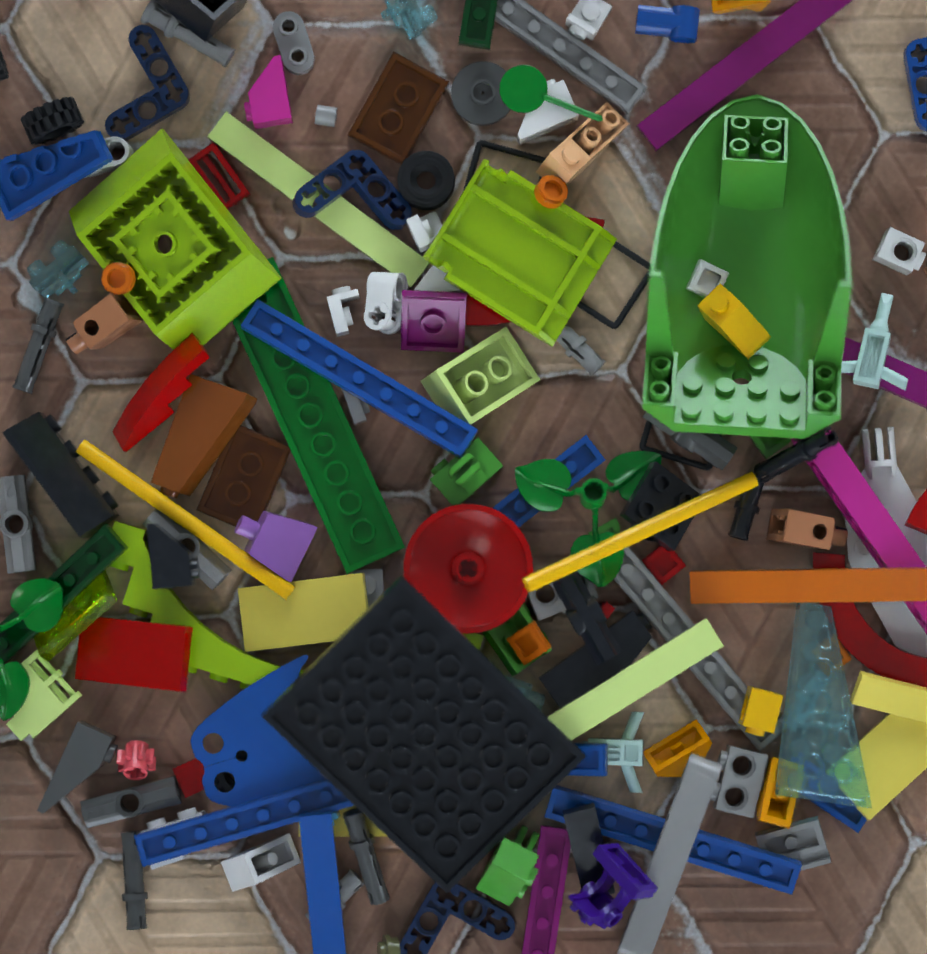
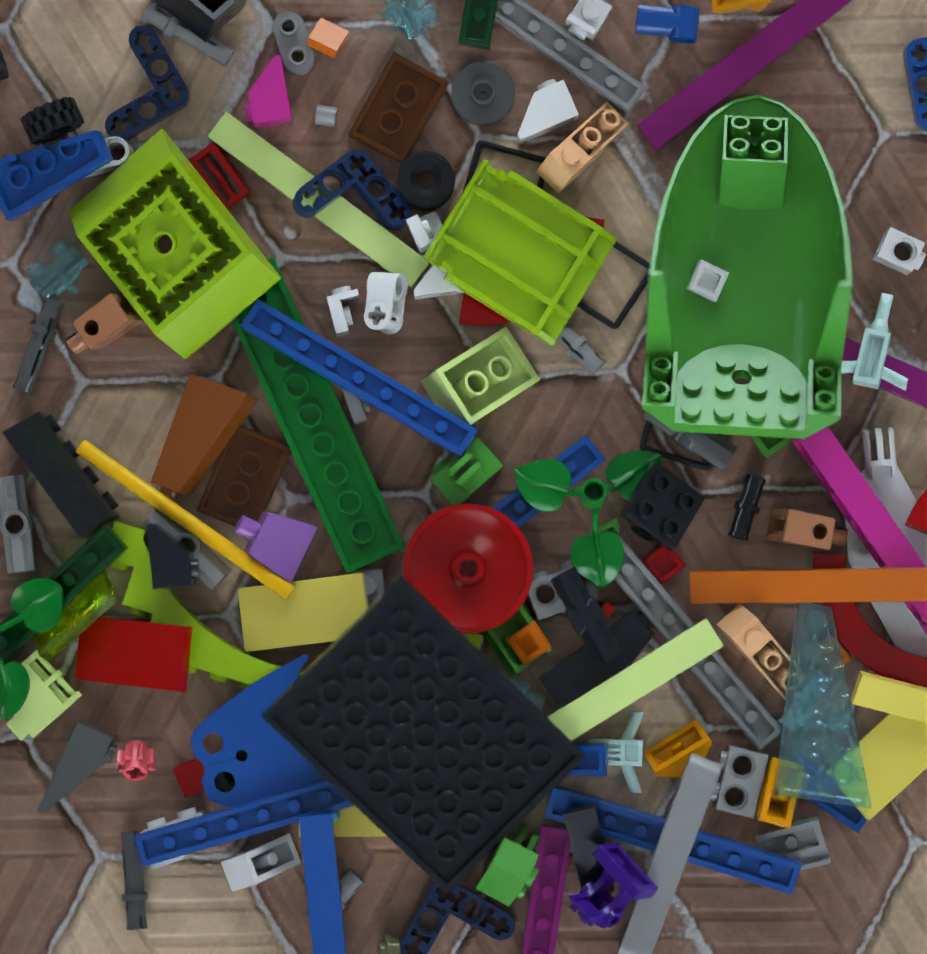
(110, 806): dark grey piece -> none
(118, 278): orange tile -> none
(152, 400): red slope -> none
(327, 38): none -> orange tile
(362, 843): dark grey pin -> none
(433, 321): magenta tile -> none
(525, 90): green piece -> none
(551, 191): orange tile -> none
(639, 532): yellow piece -> none
(733, 321): yellow slope -> none
(757, 647): none -> light nougat slope
(760, 711): yellow brick -> none
(802, 451): black pin -> none

